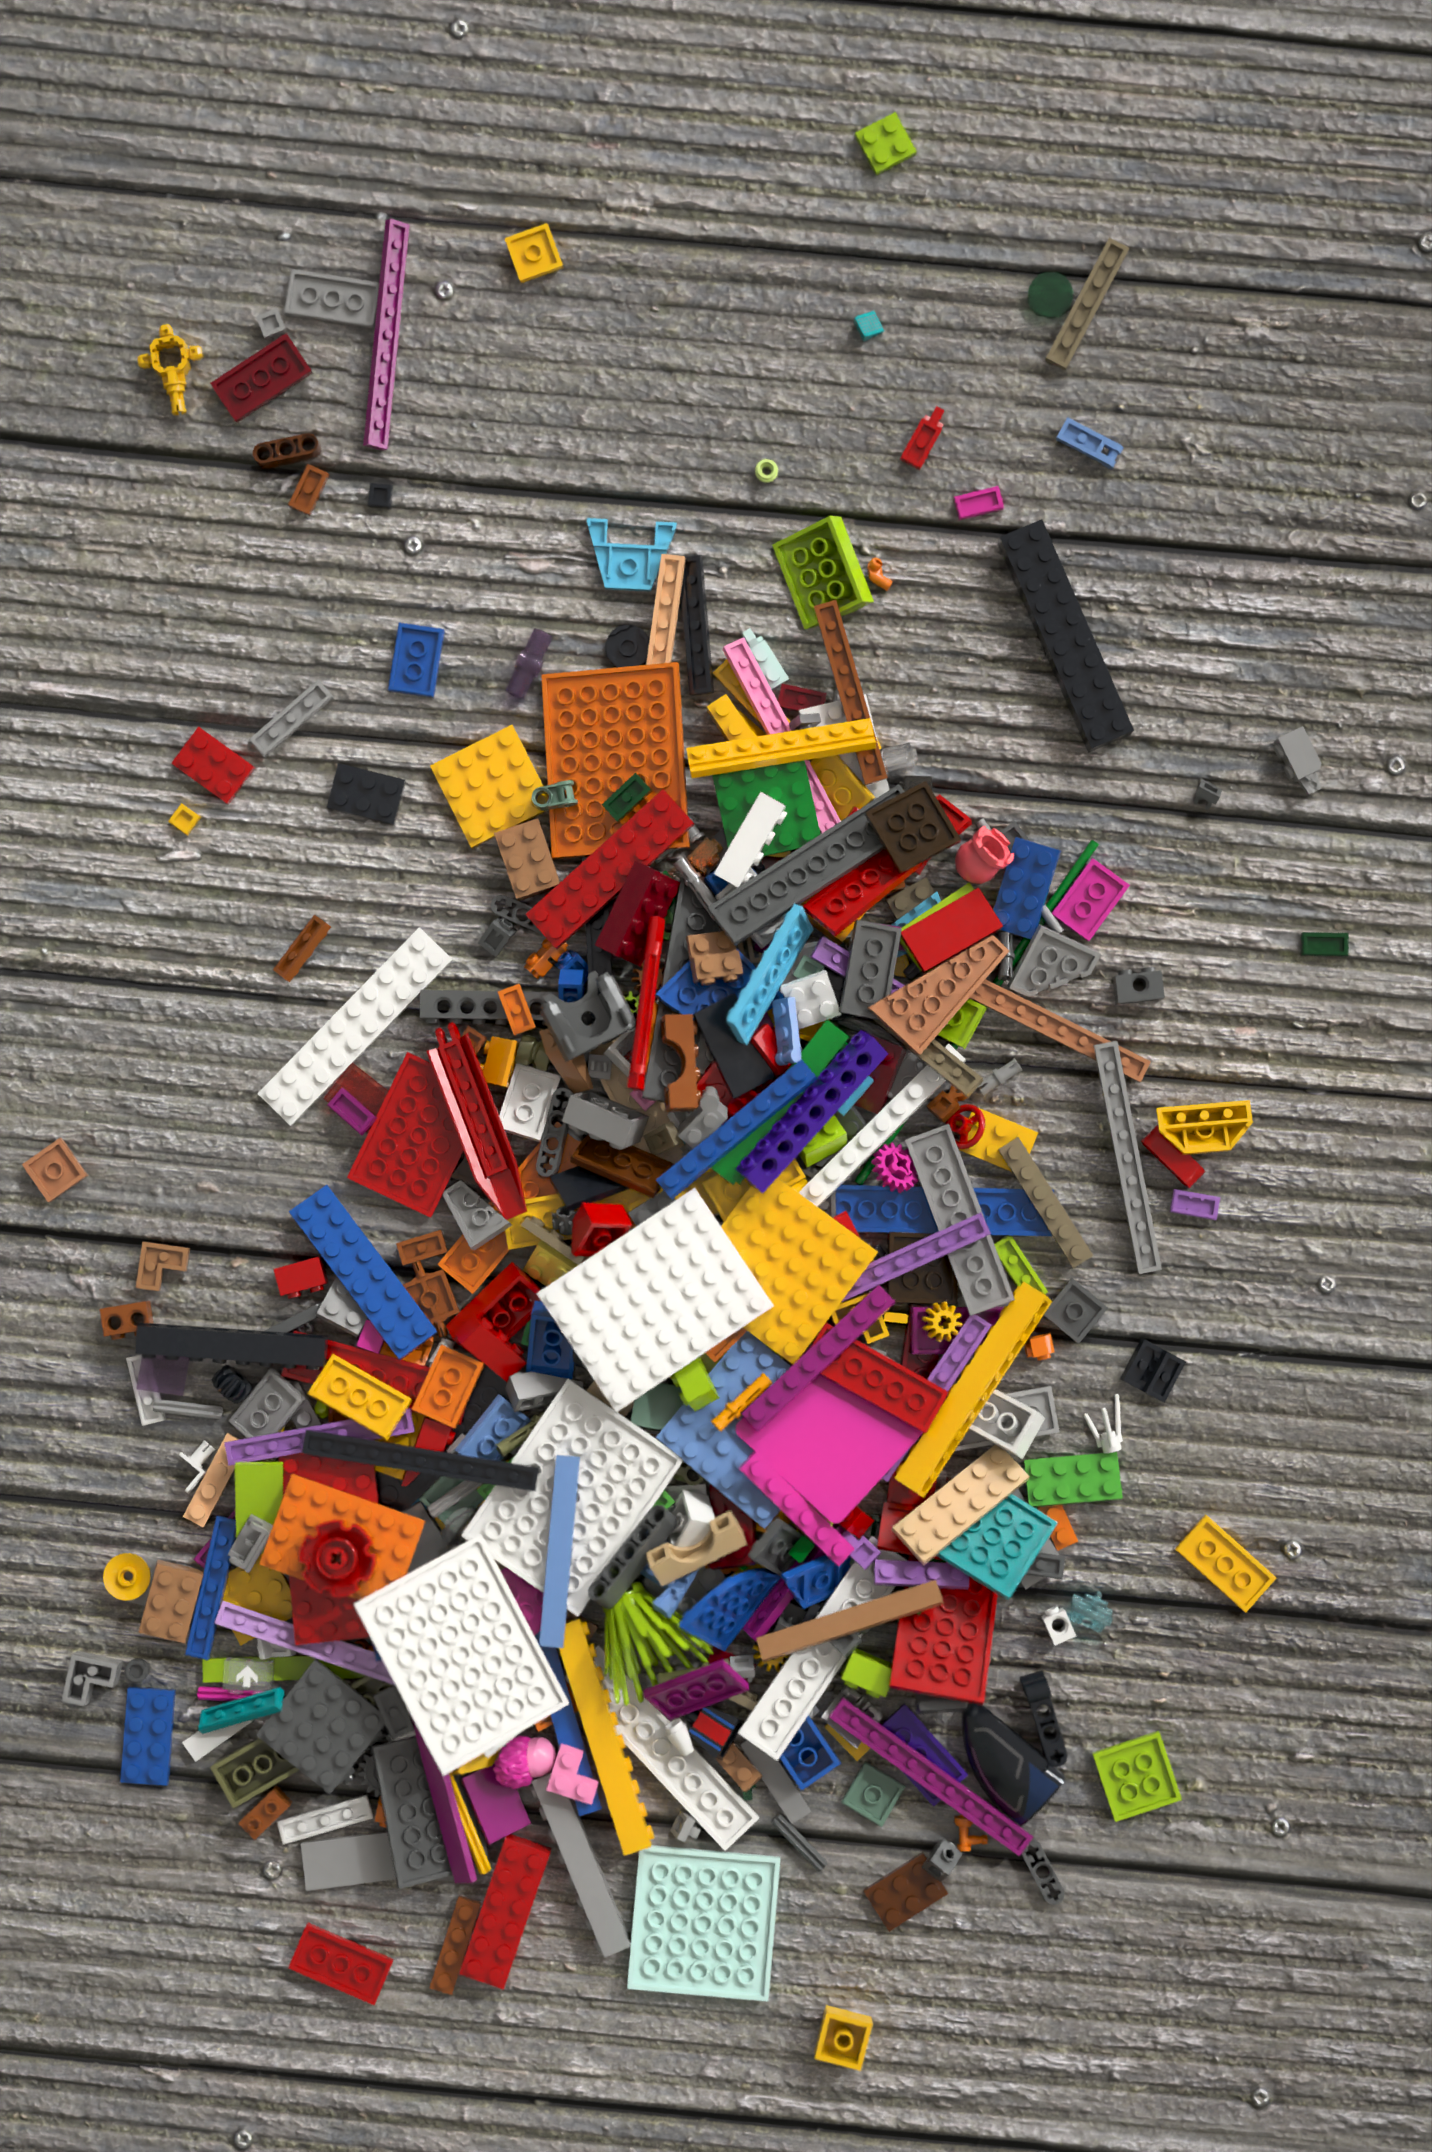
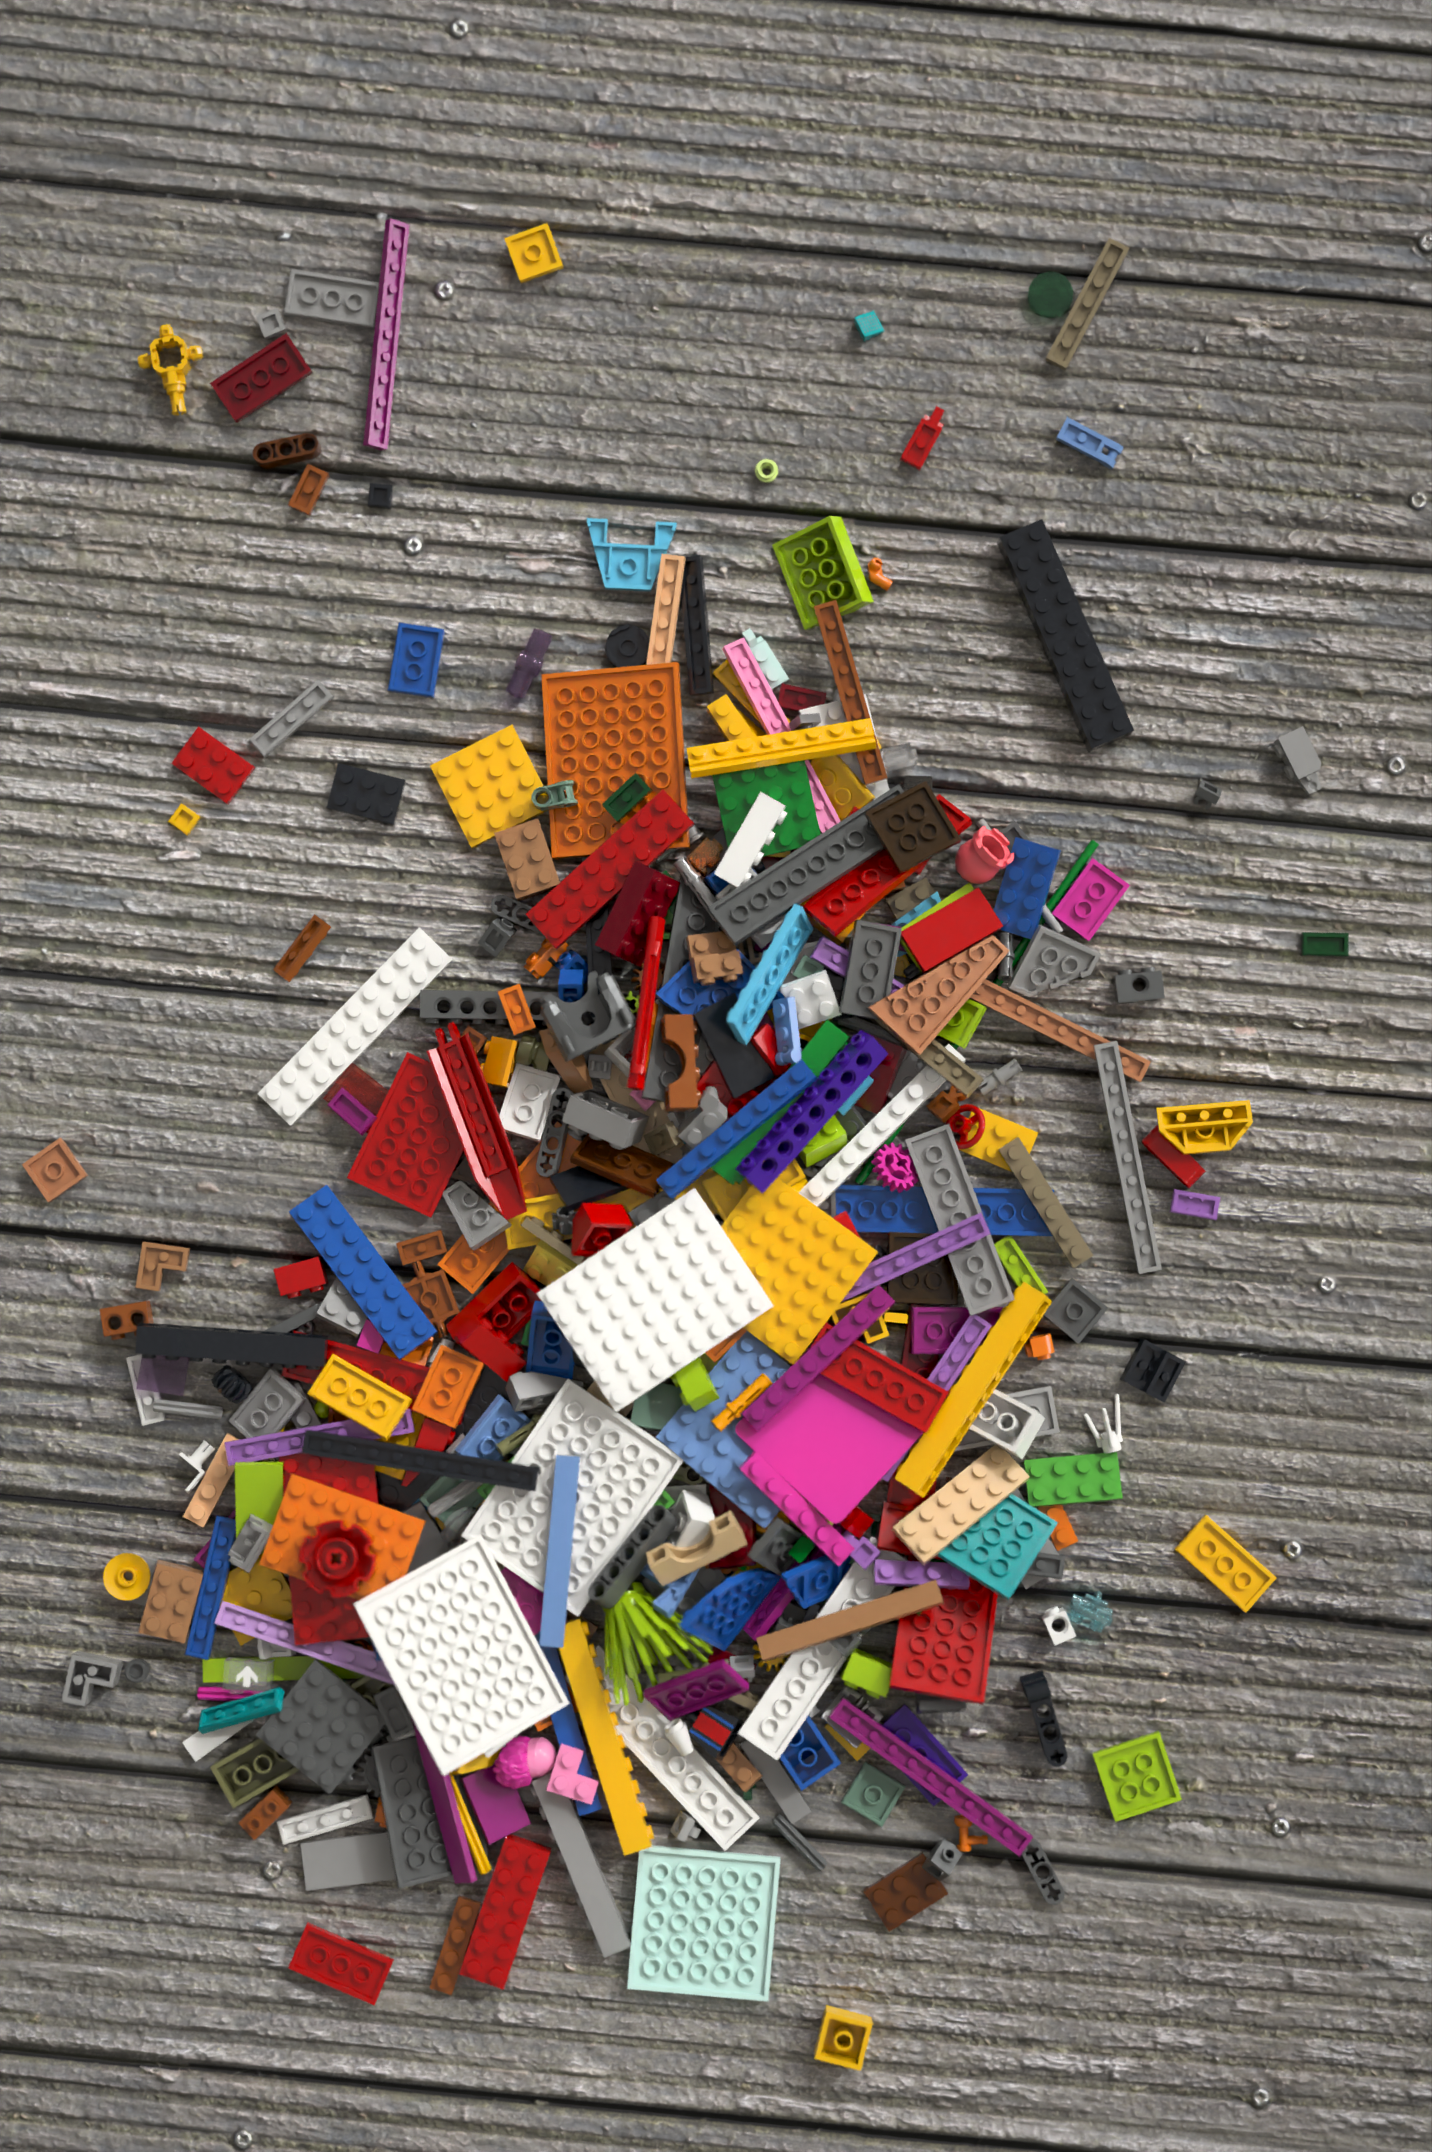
(148, 1736): blue plate -> none
(885, 143): lime plate -> none
(948, 1326): yellow gear -> none
(978, 503): dark pink tile -> none
(1007, 1765): black panel -> none

